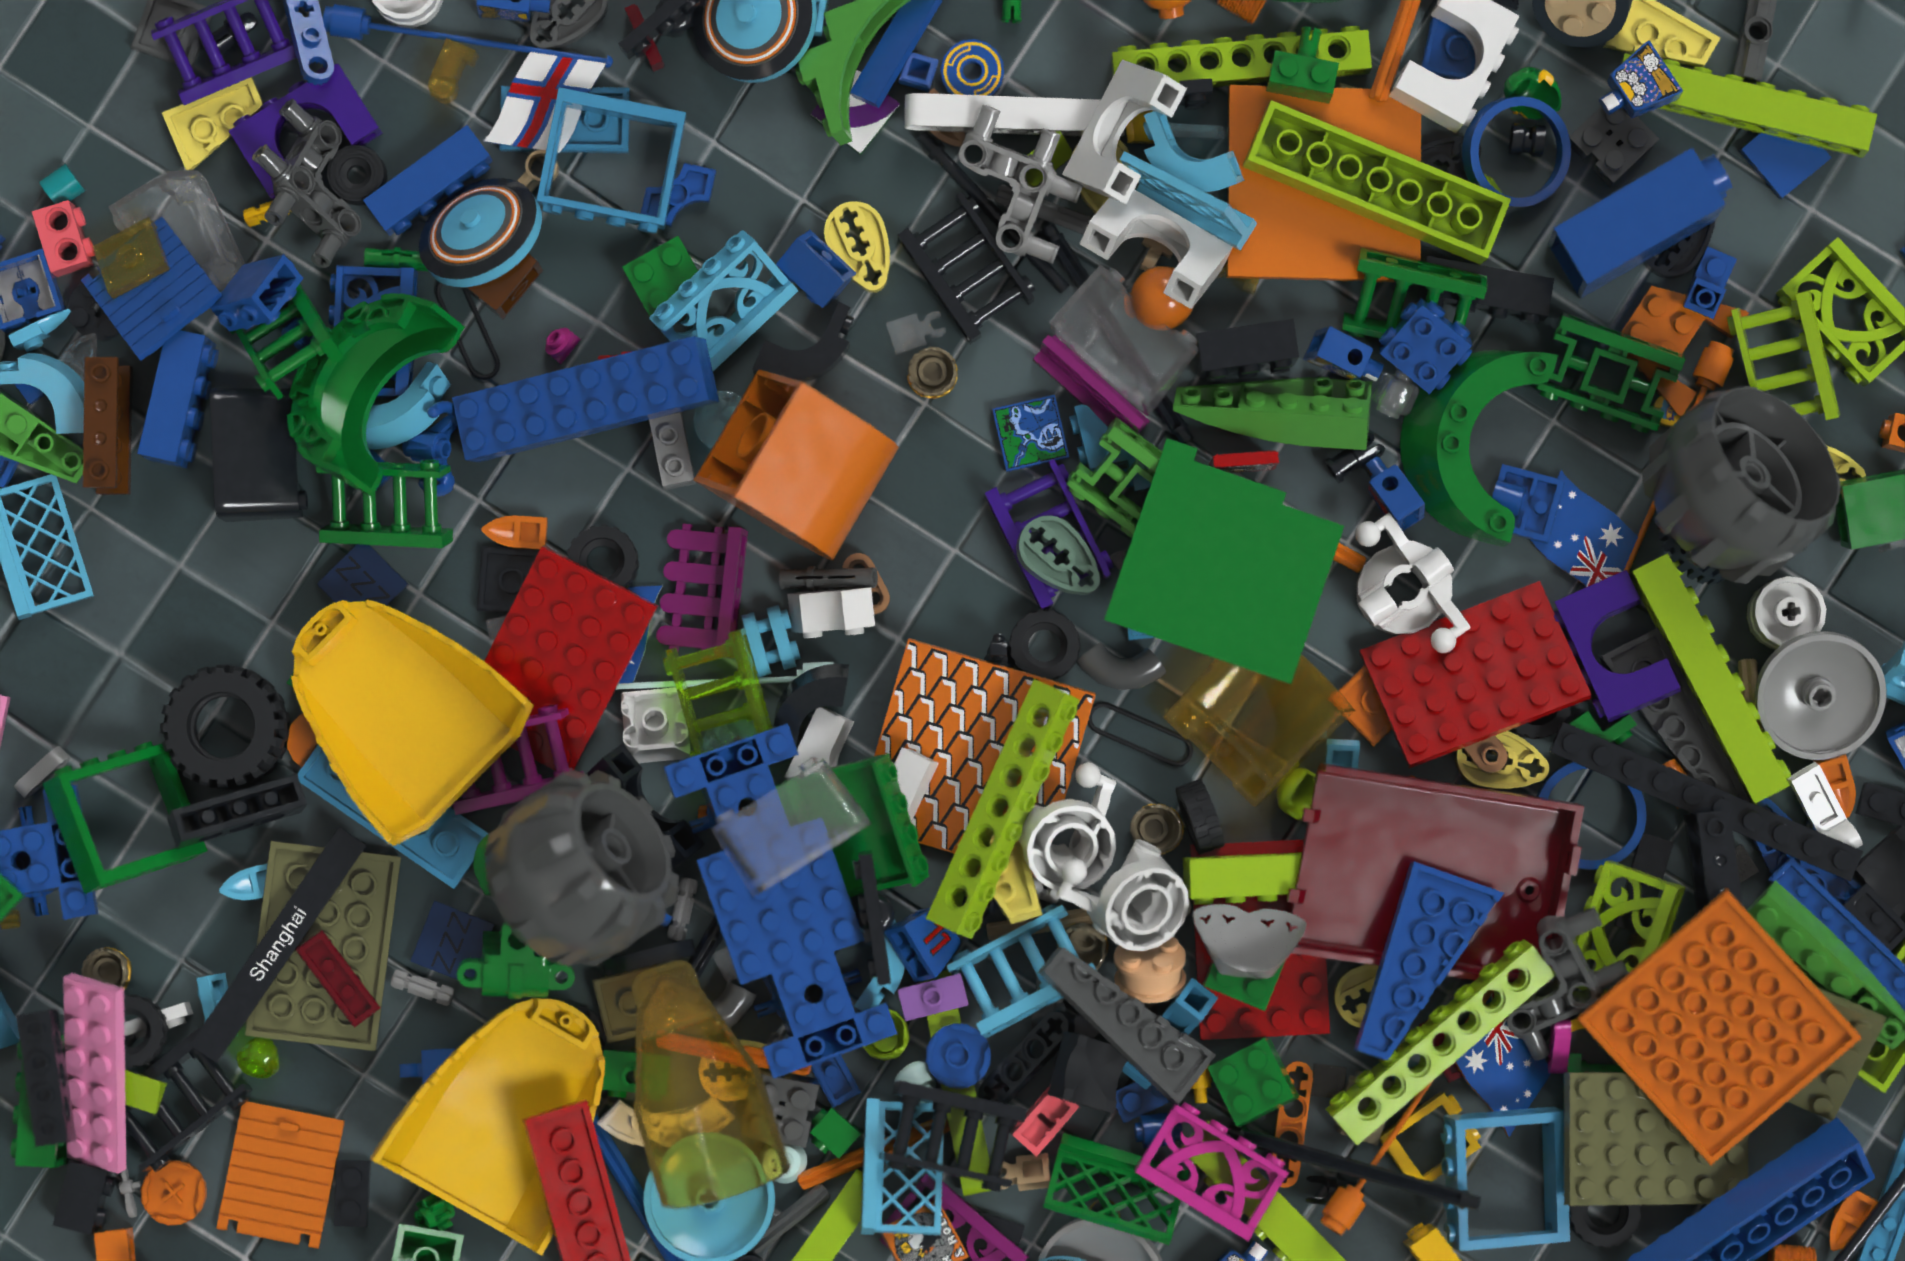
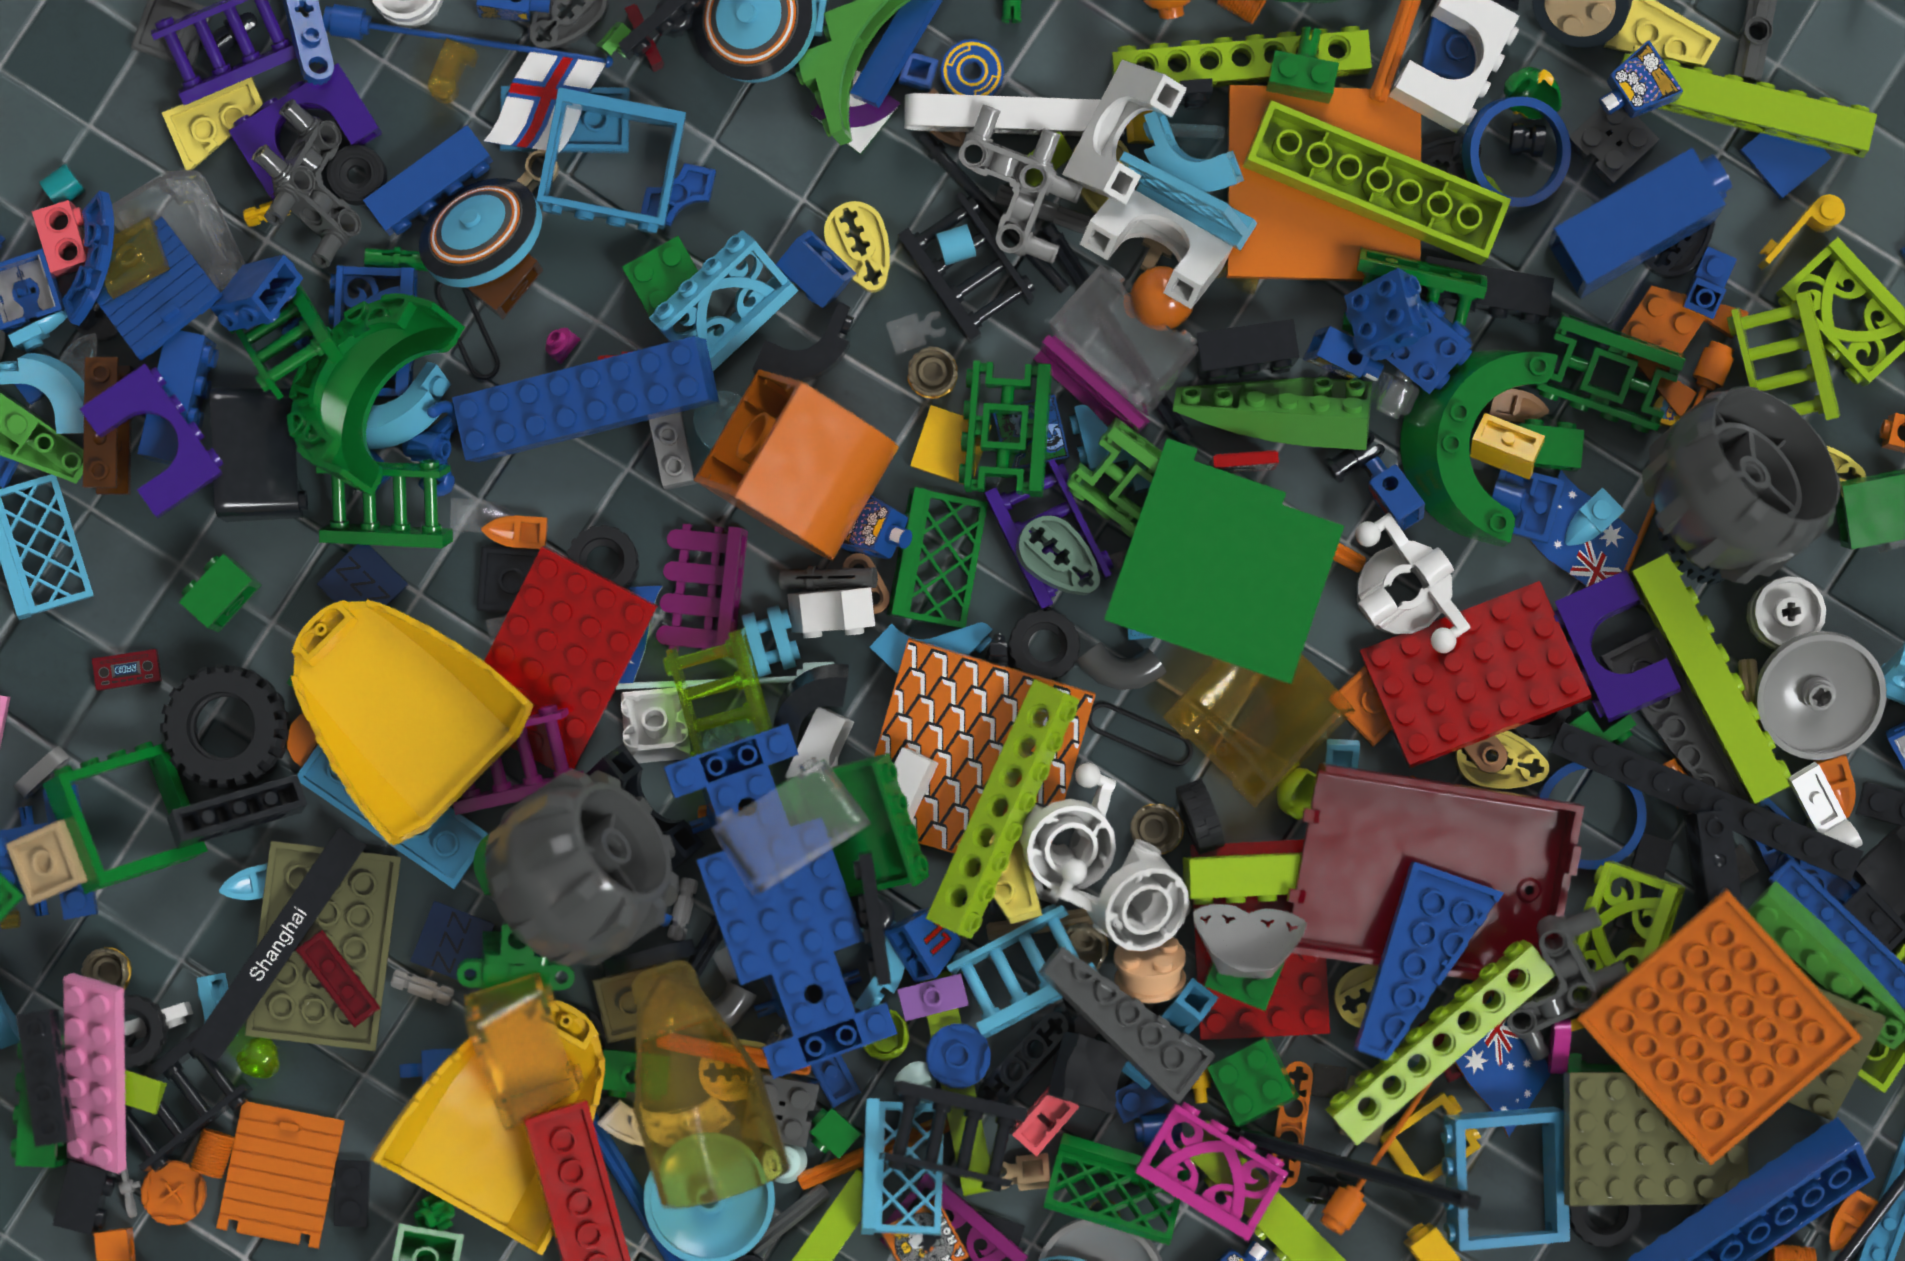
(46, 862): none -> tan tile
(90, 278): none -> blue tile
(126, 669): none -> dark red tile
(143, 394): none -> dark purple arch
(212, 1153): none -> orange piece
(219, 592): none -> green brick
(473, 514): none -> clear plate
(520, 1048): none -> clear yellow windscreen
(610, 41): none -> bright green tile
(878, 531): none -> blue torso
(892, 643): none -> dark azure arch
(908, 558): none -> green fence
(940, 445): none -> yellow tile
(956, 244): none -> medium azure brick
(1031, 429): none -> green fence
(1387, 314): none -> blue brick
(1506, 446): none -> yellow panel
(1516, 406): none -> medium nougat plate
(1561, 446): none -> green brick
(1593, 518): none -> medium azure plate
(1819, 216): none -> yellow door

